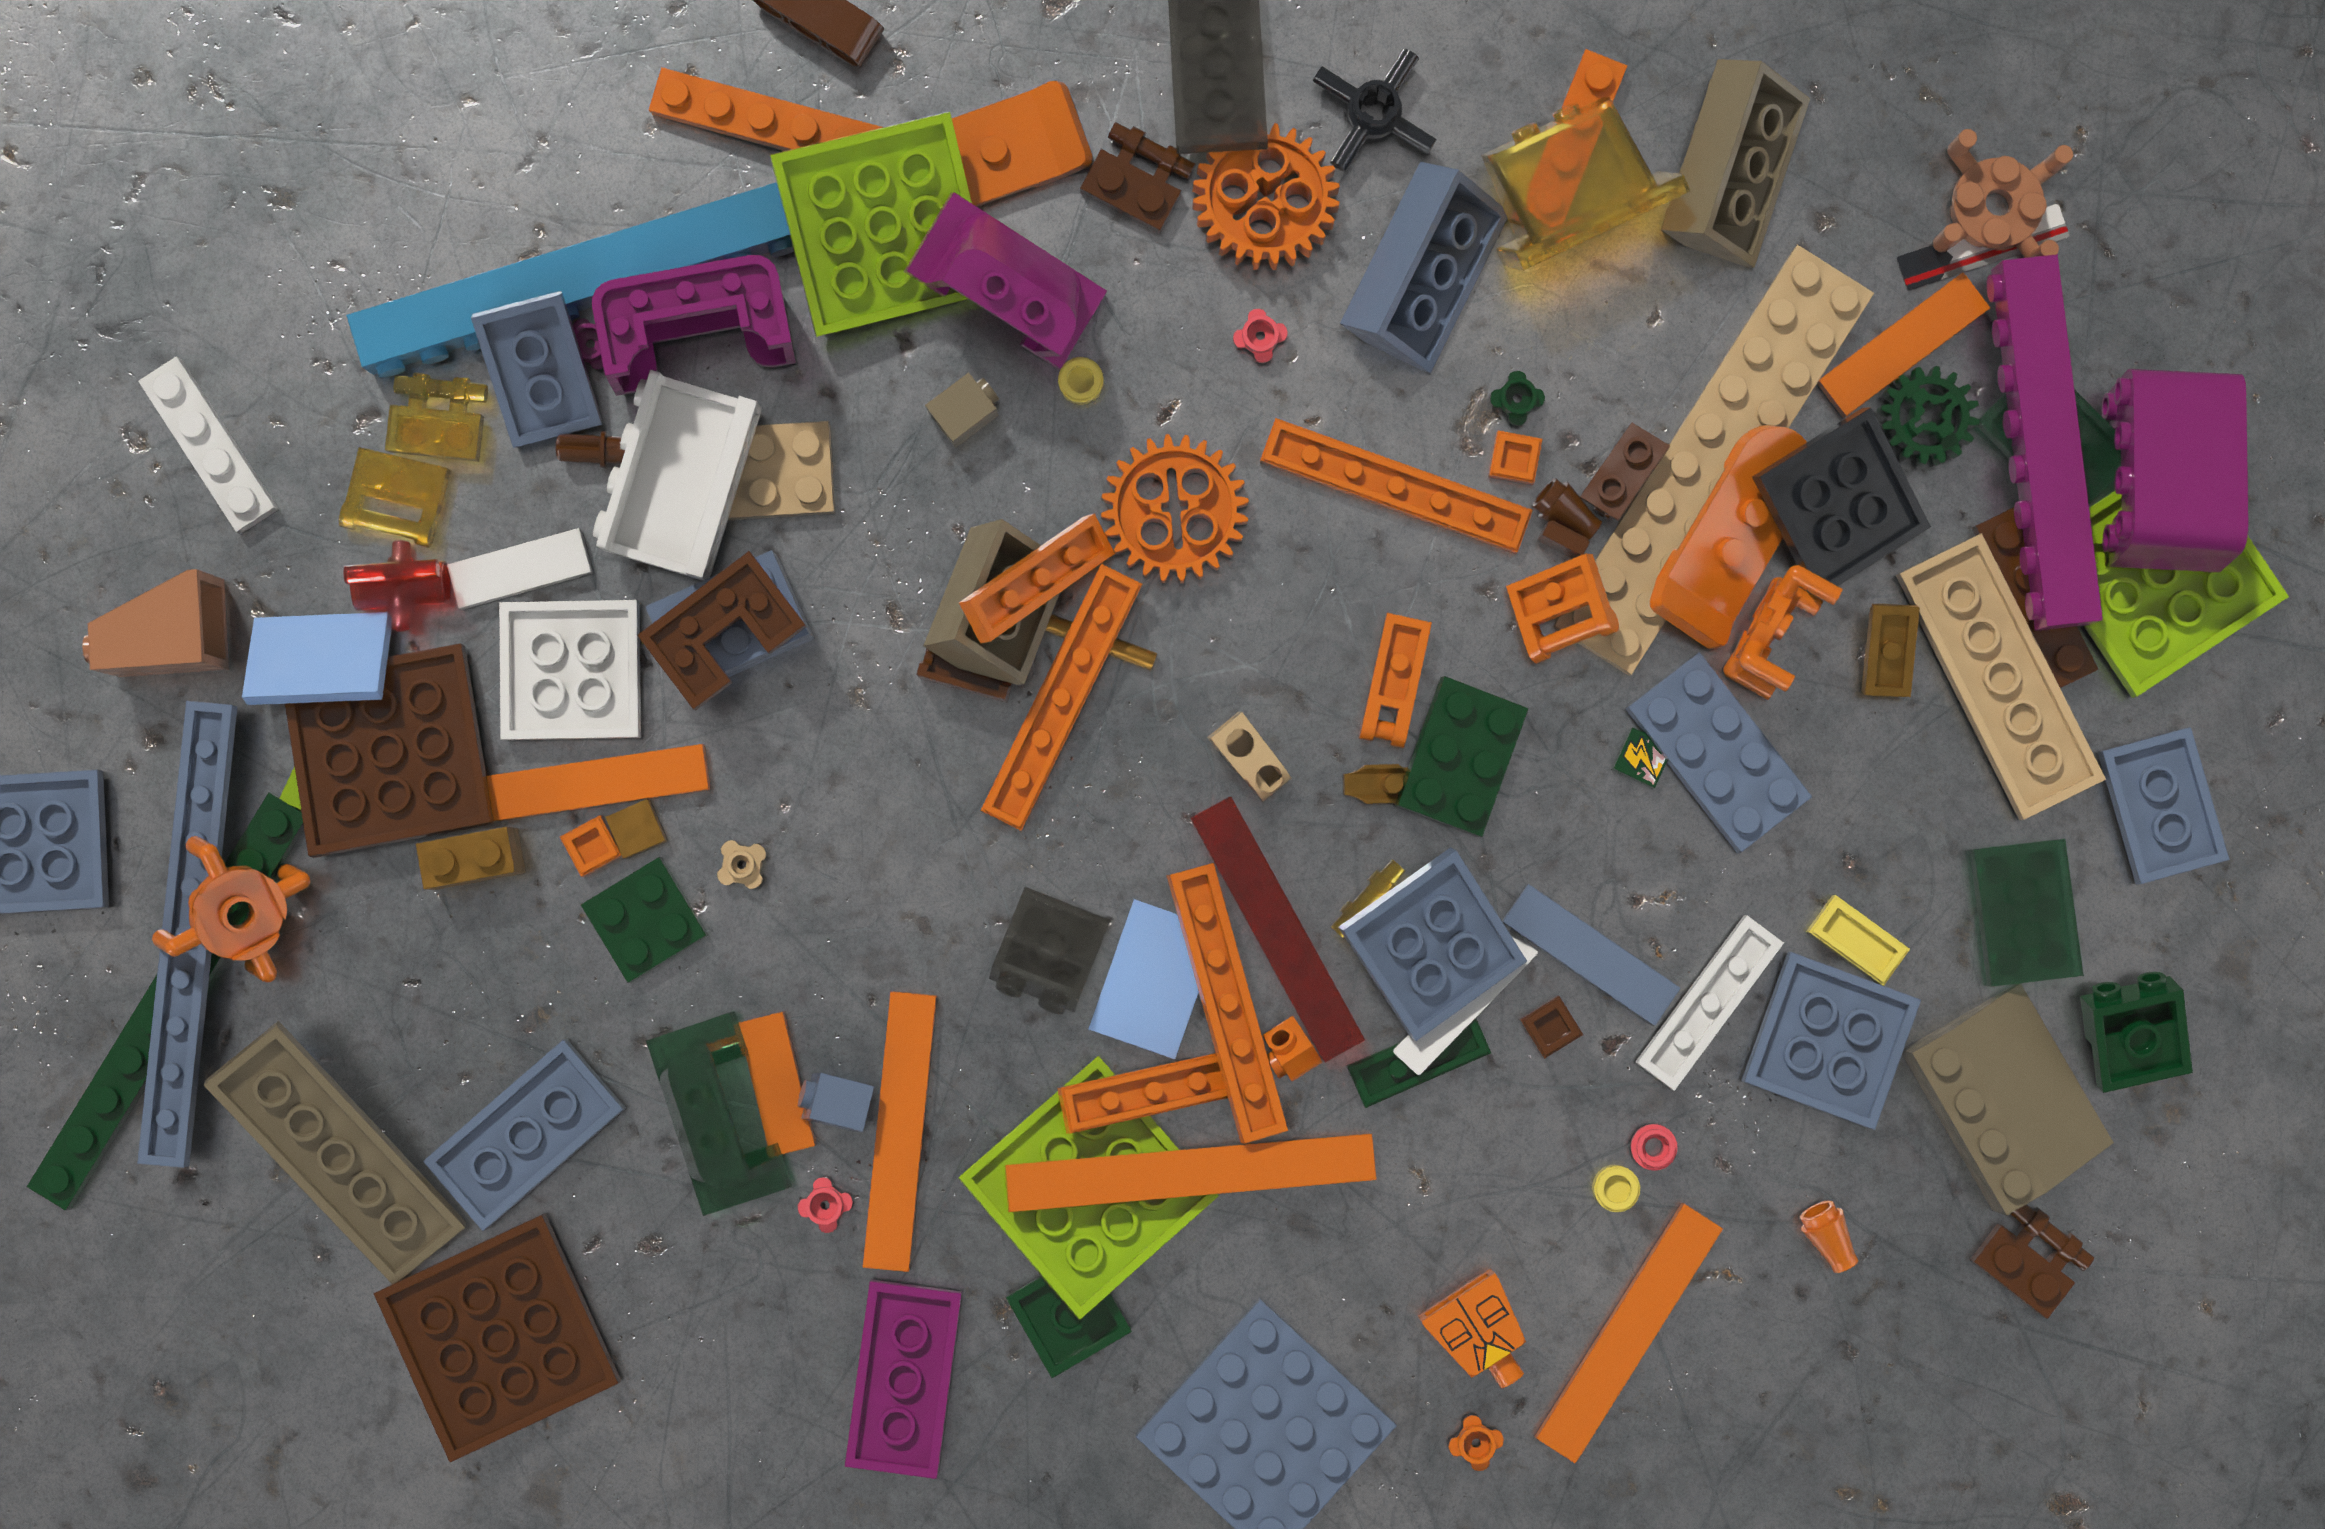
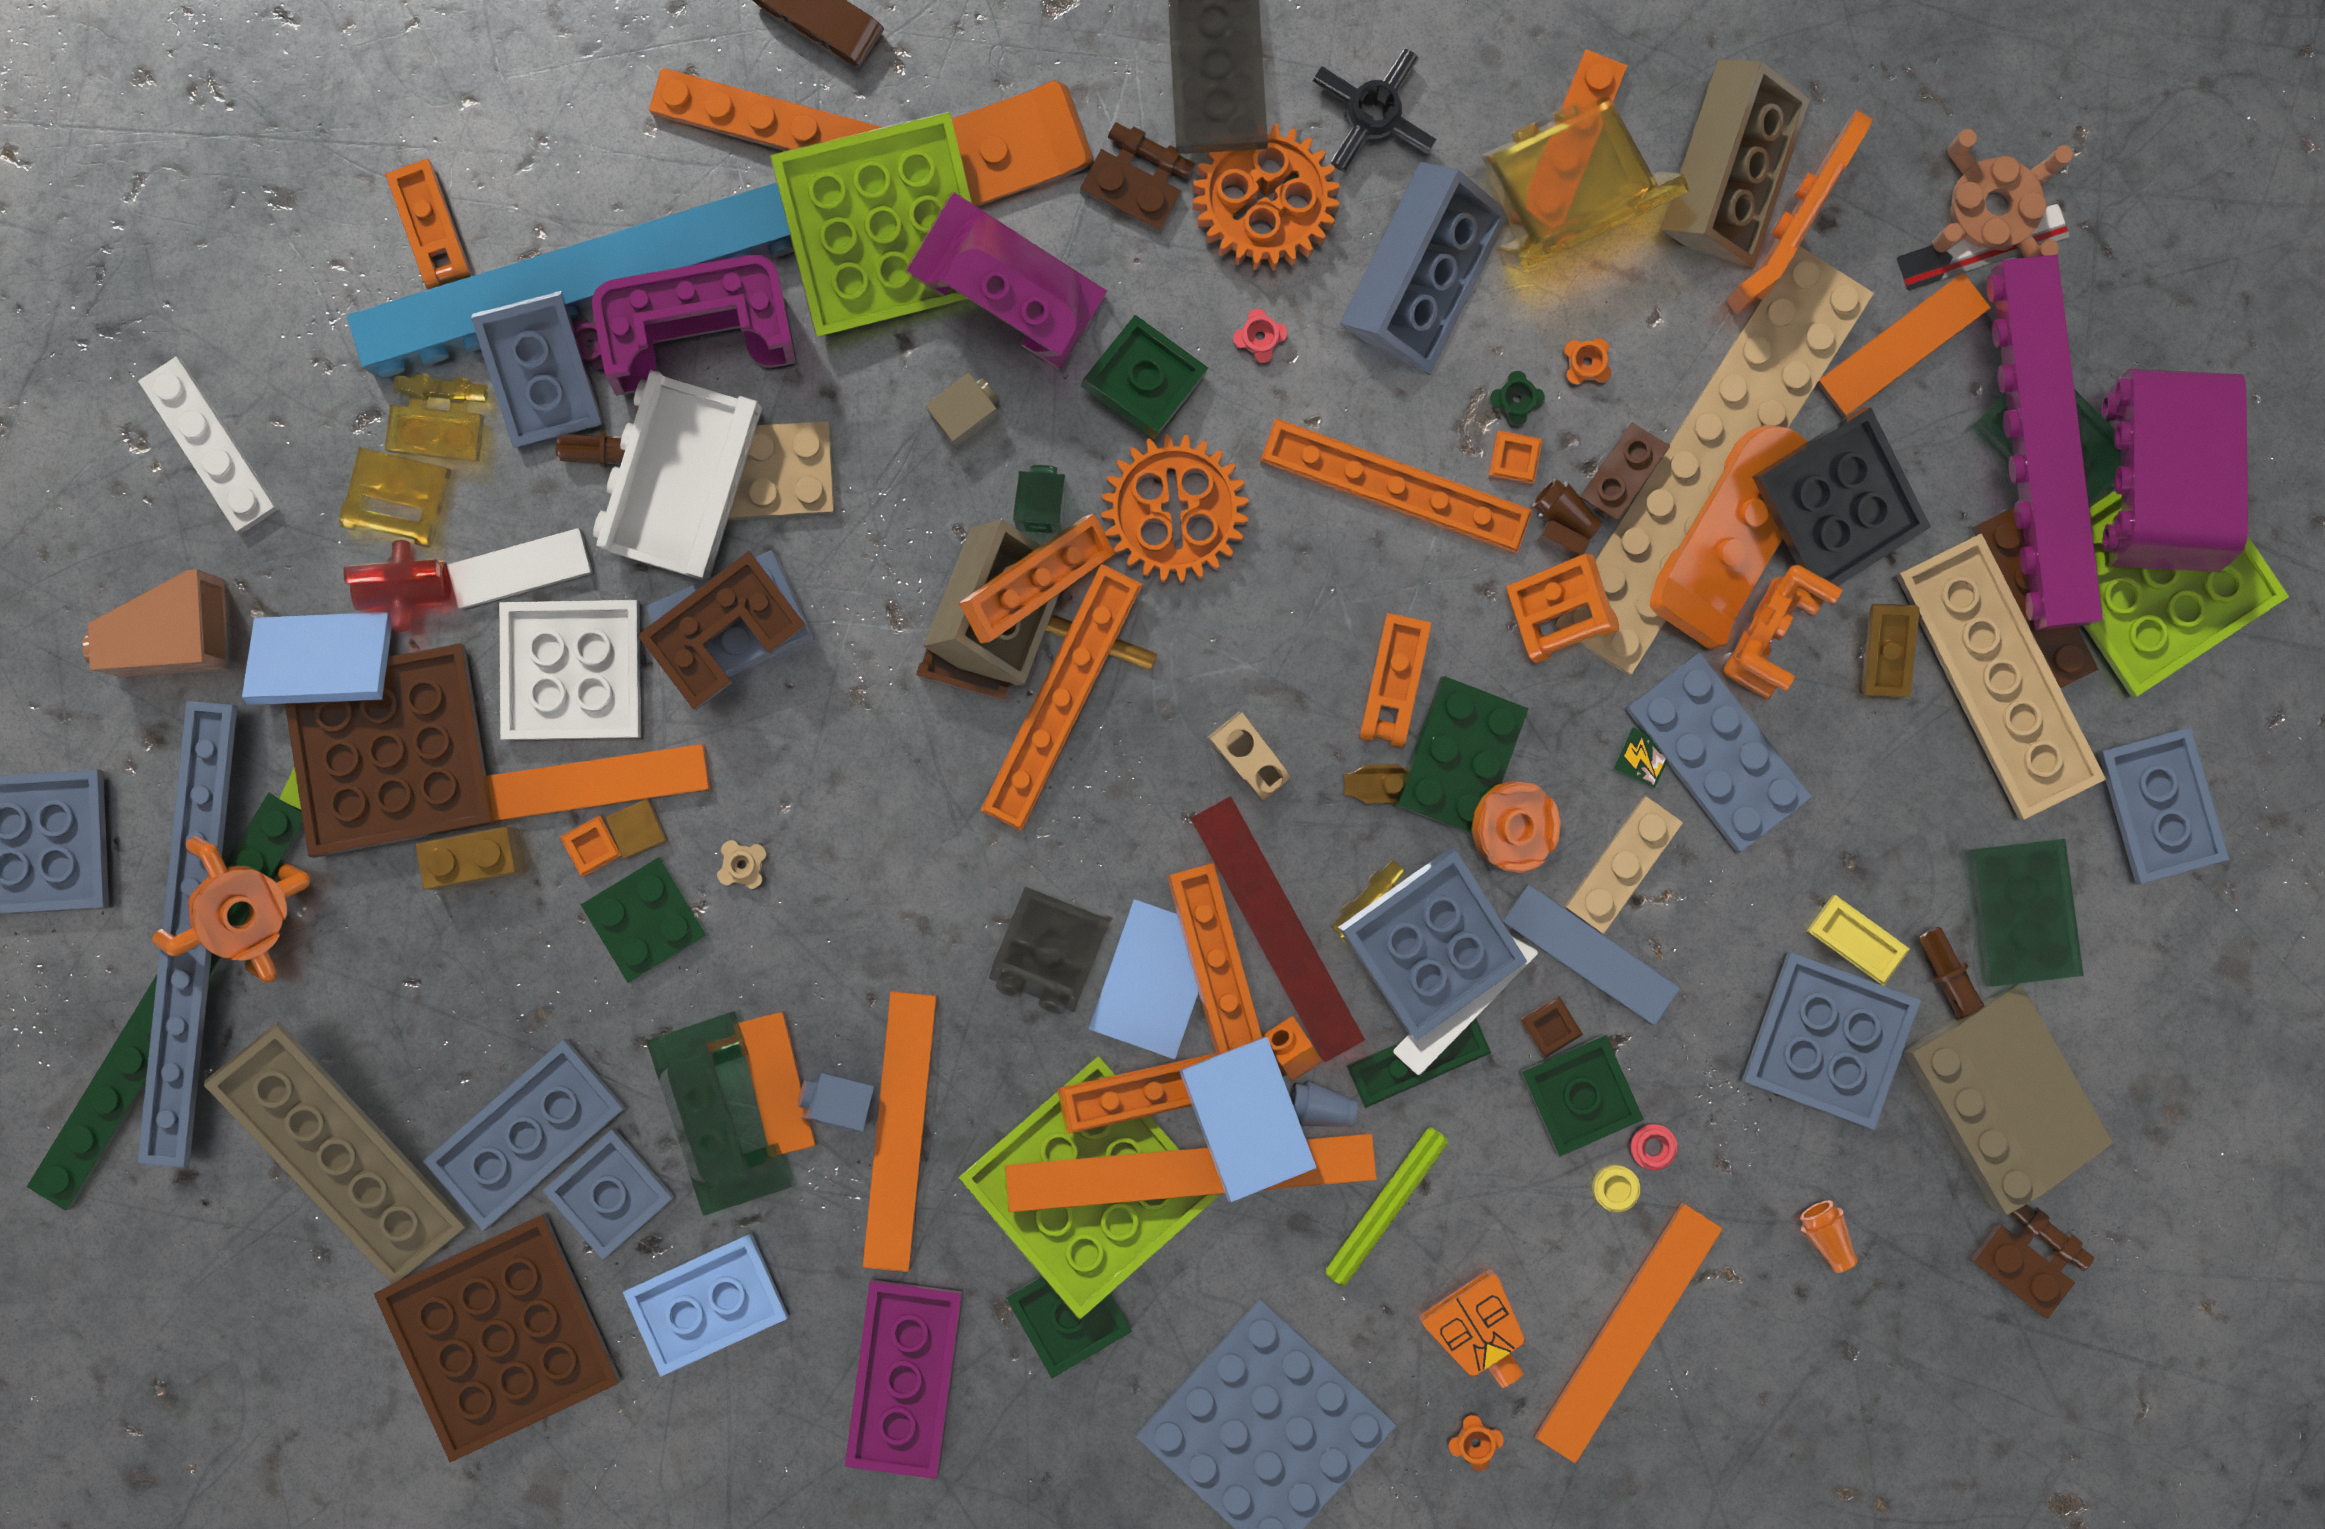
(428, 223): none -> orange plate
(608, 1194): none -> sand blue plate
(705, 1304): none -> light blue plate
(828, 1217): coral plate -> none
(1040, 500): none -> clear green slope
(1081, 380): light yellow tile -> none
(1144, 377): none -> dark green plate
(1247, 1119): none -> light blue tile
(1322, 1106): none -> sand blue cone
(1386, 1206): none -> lime axle
(1516, 826): none -> orange tile
(1582, 1095): none -> dark green plate
(1597, 352): none -> orange plate
(1623, 865): none -> tan plate
(1709, 1002): white plate -> none
(1794, 226): none -> orange piece
(1916, 403): dark green gear -> none
(1950, 973): none -> reddish brown axle
(2137, 1031): dark green plate -> none

